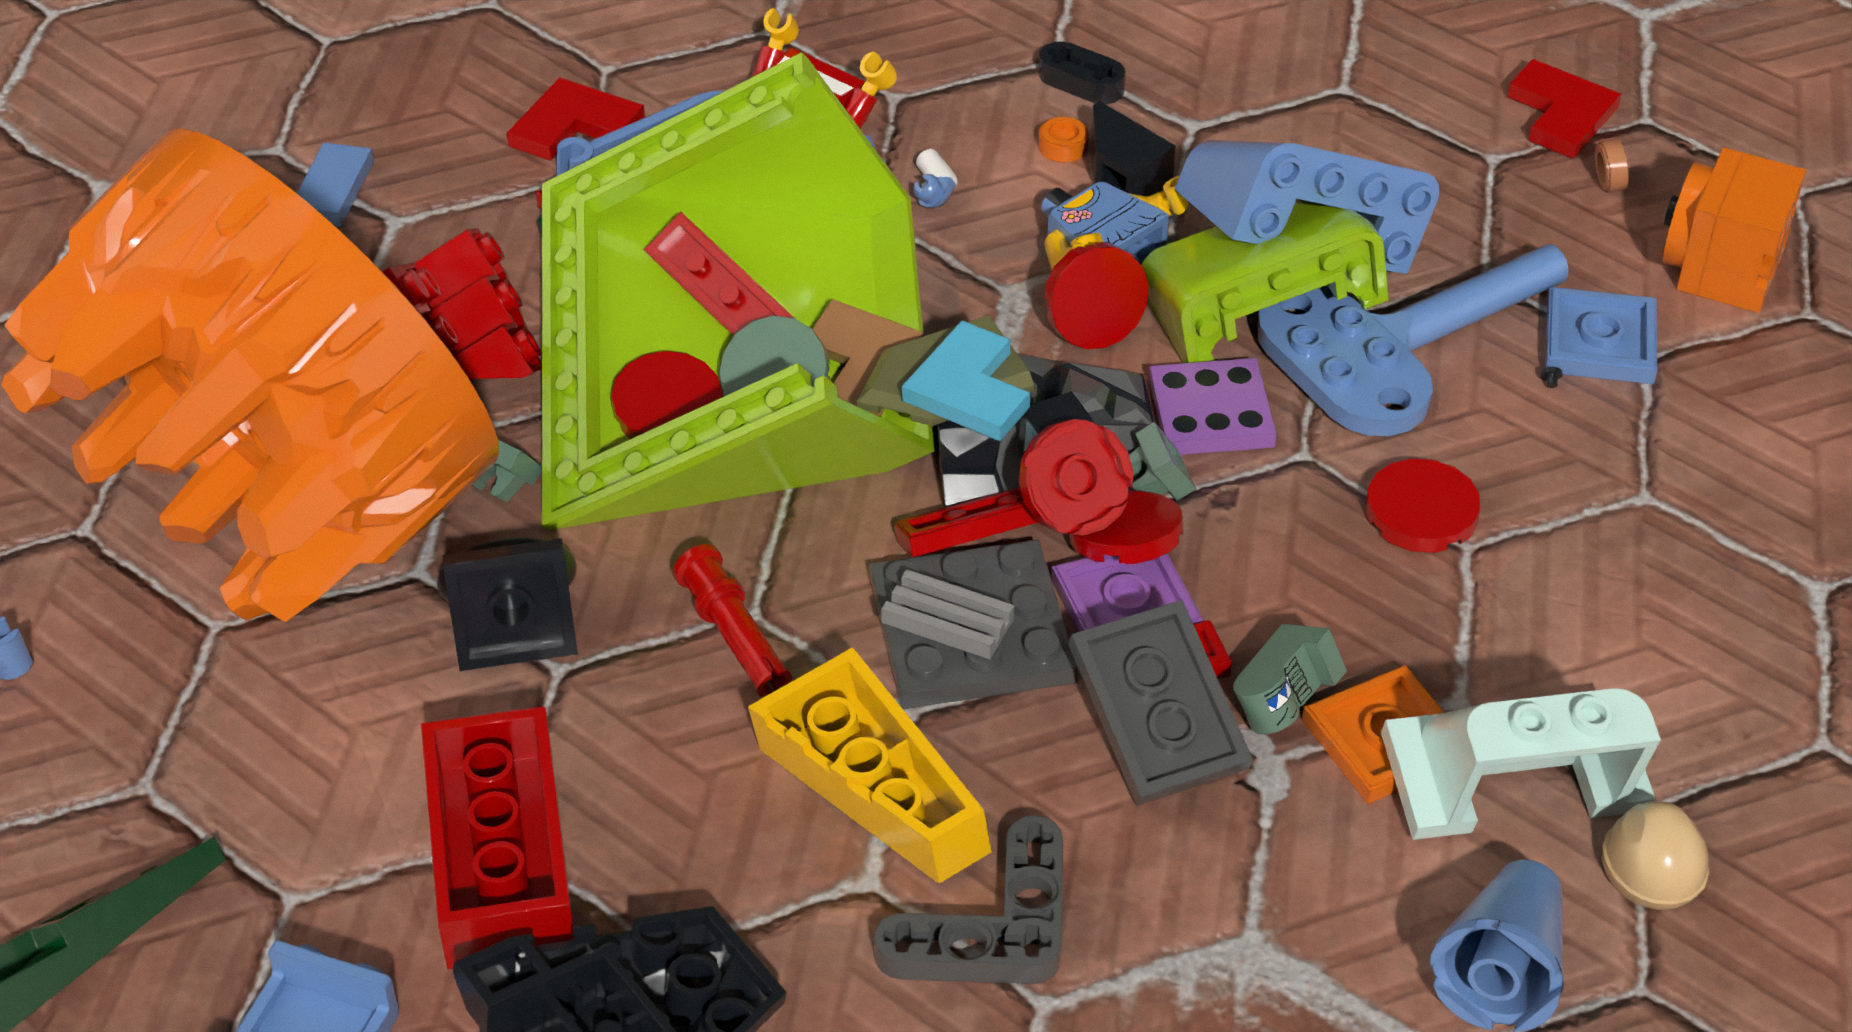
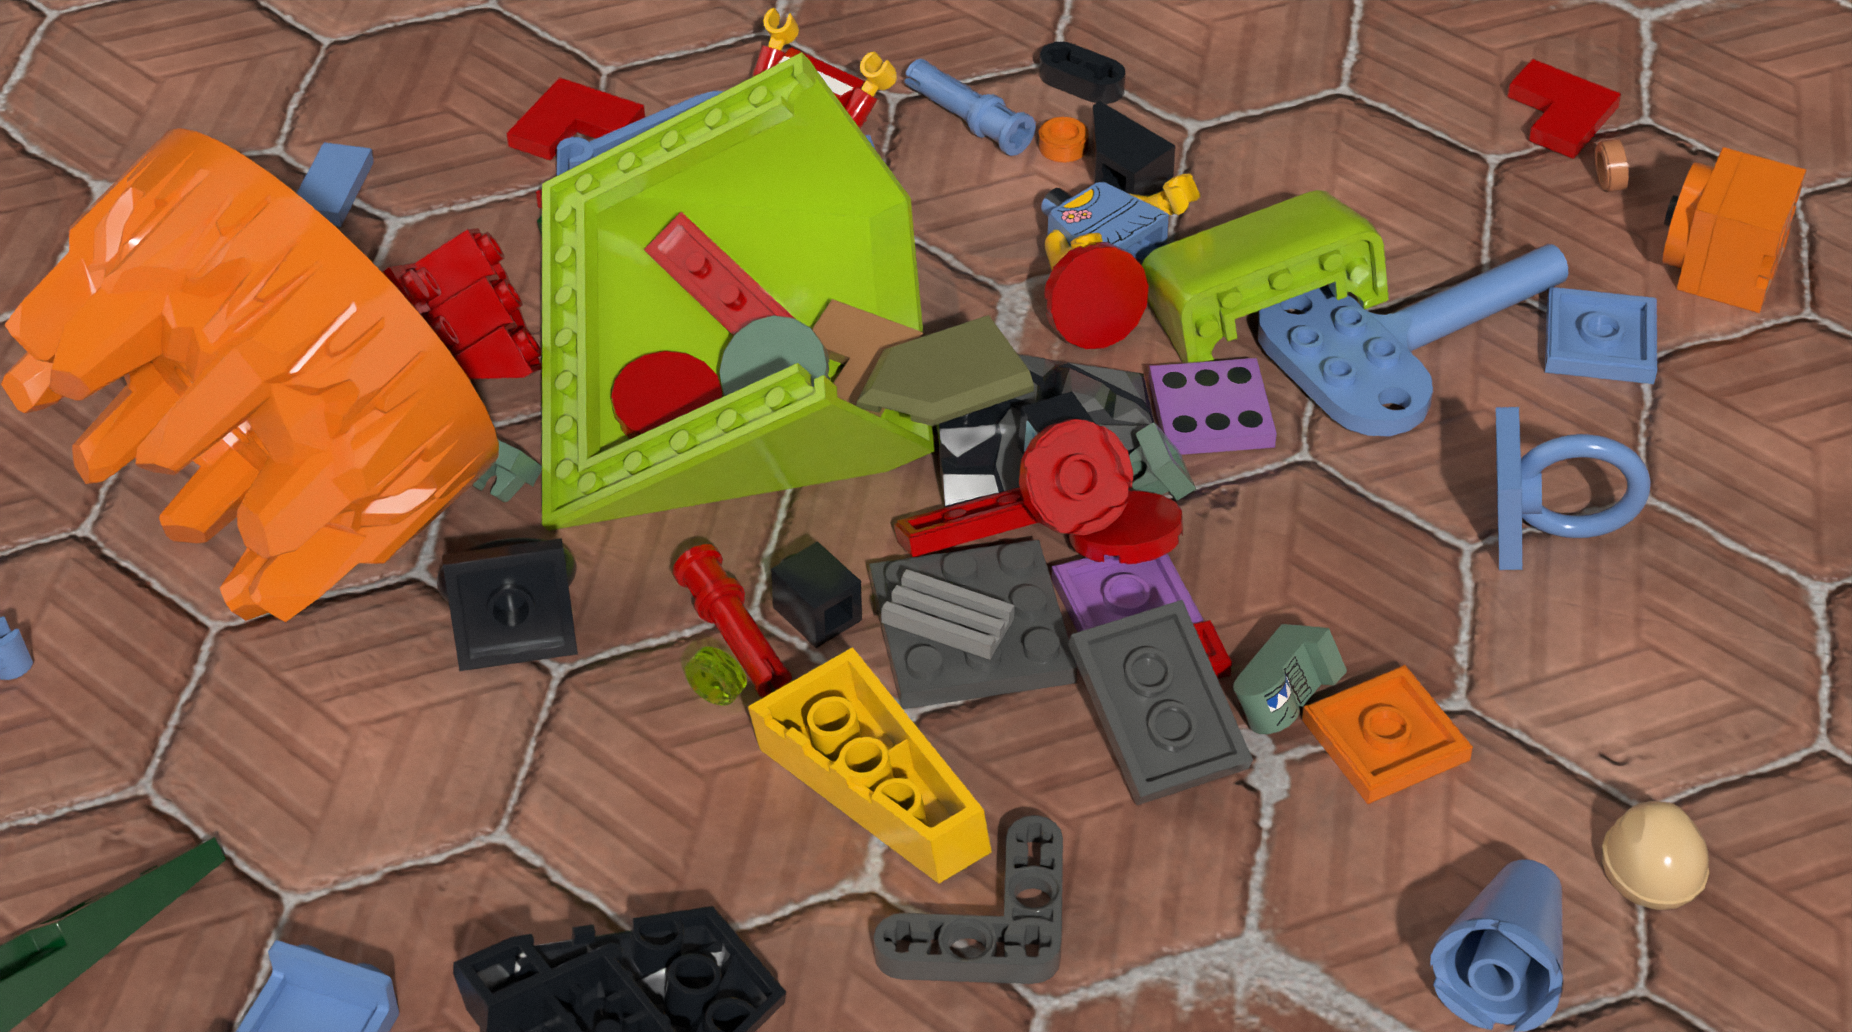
(495, 831): red brick -> none
(715, 676): none -> clear neon green tile
(816, 594): none -> black brick
(939, 180): arm -> none
(959, 385): medium azure tile -> none
(984, 113): none -> medium blue pin
(1254, 185): medium blue windscreen -> none
(1423, 505): red tile -> none
(1444, 755): light aqua windscreen -> none
(1521, 486): none -> medium blue tile
(1551, 375): black piece -> none

